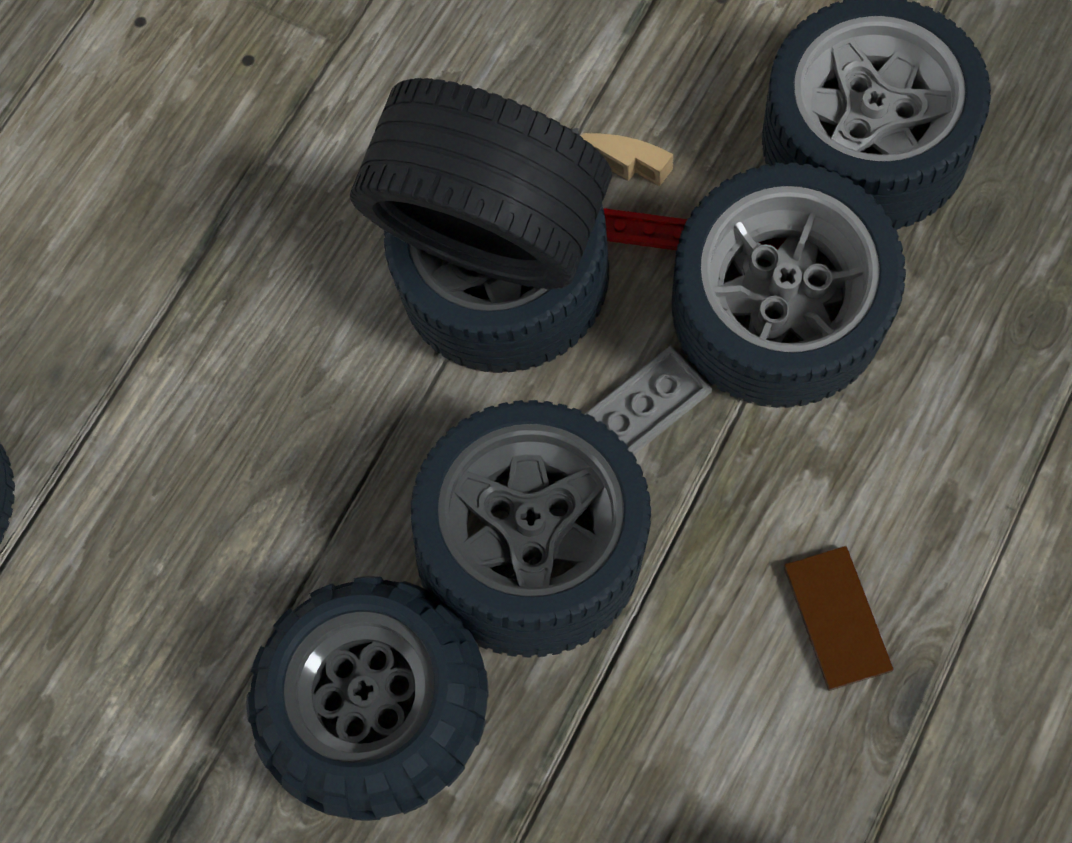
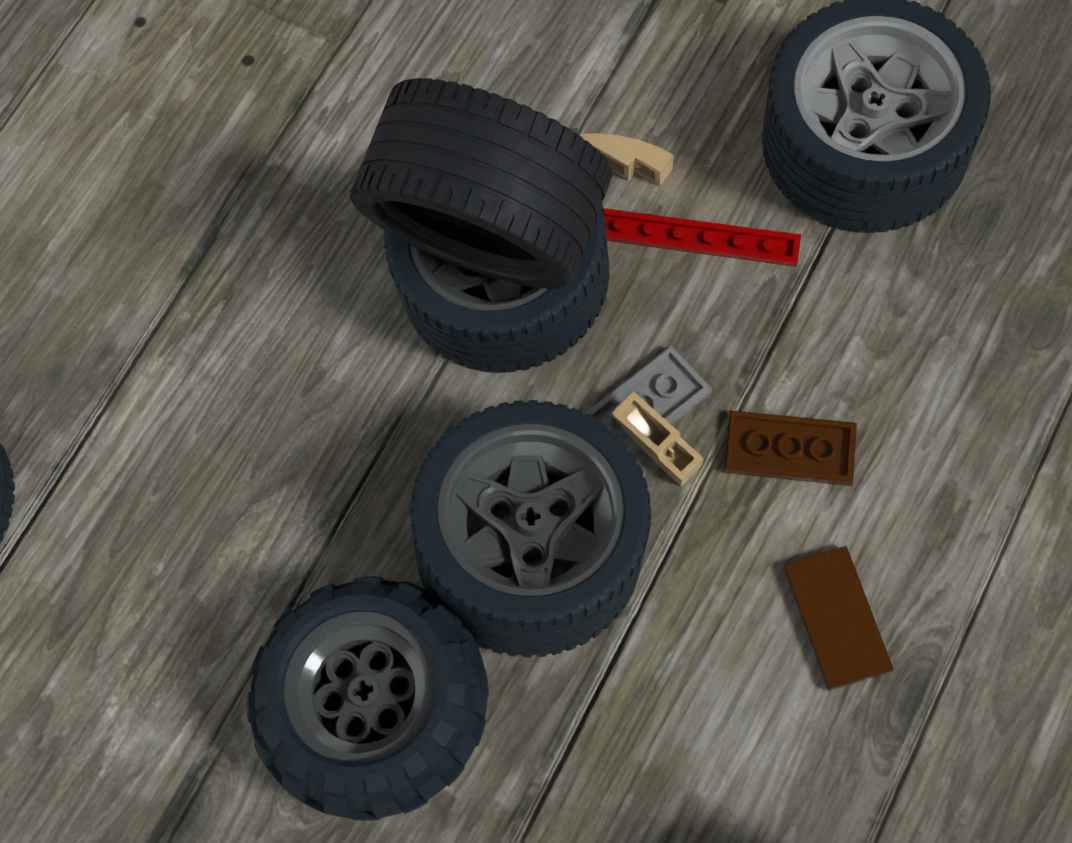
(658, 438): none -> tan slope
(790, 448): none -> reddish brown tile
(813, 213): wheel -> none

